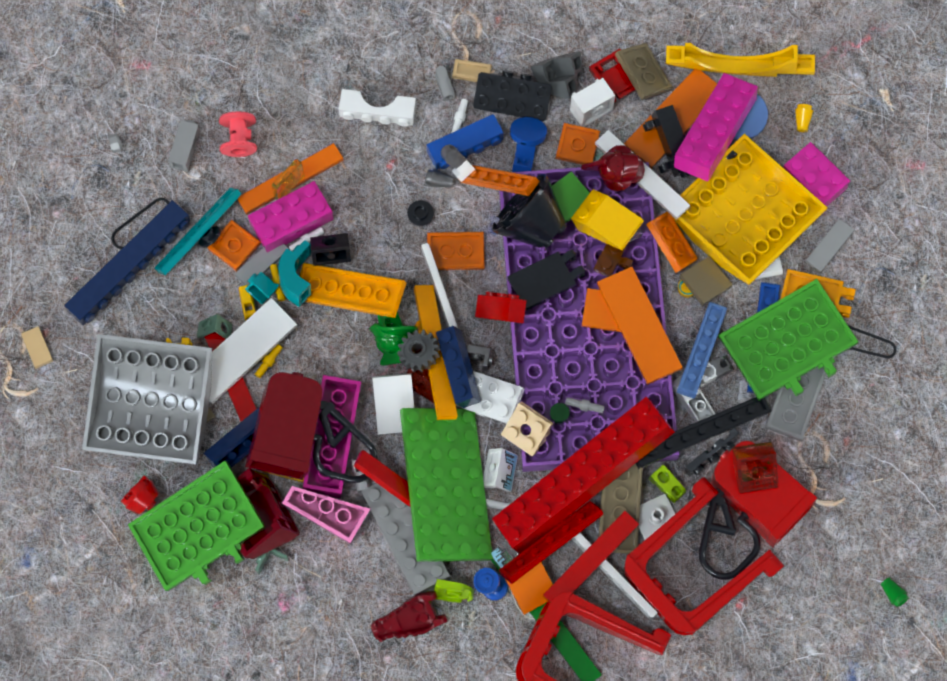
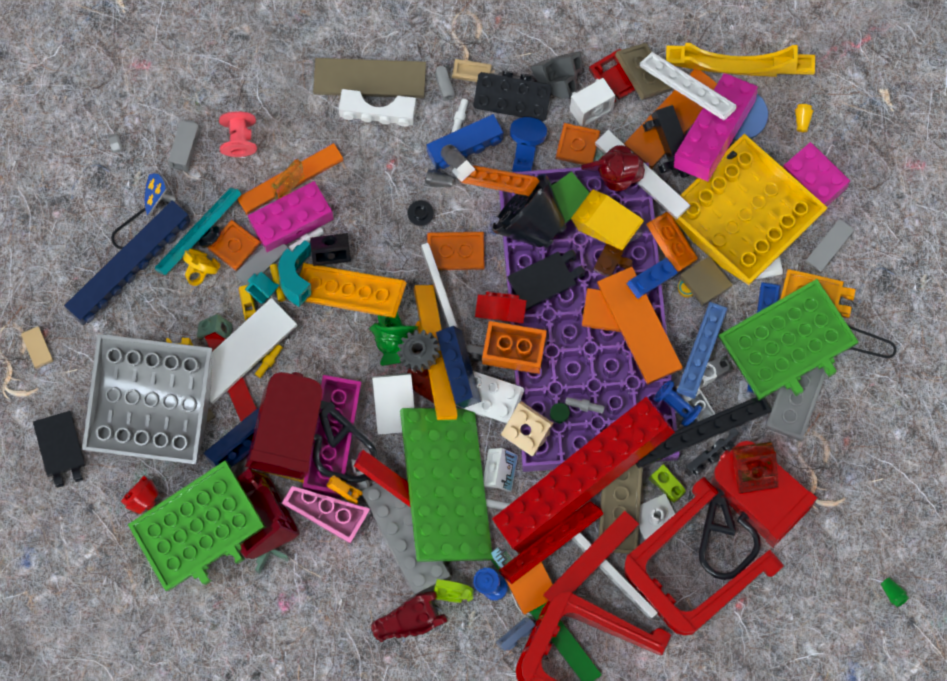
(59, 447): none -> black tile
(155, 192): none -> blue shield
(200, 264): none -> yellow tile
(342, 489): none -> light orange bar
(370, 77): none -> dark tan tile
(514, 347): none -> orange brick
(520, 630): none -> sand blue plate
(652, 278): none -> blue plate
(677, 403): none -> blue hose
(688, 86): none -> white tile

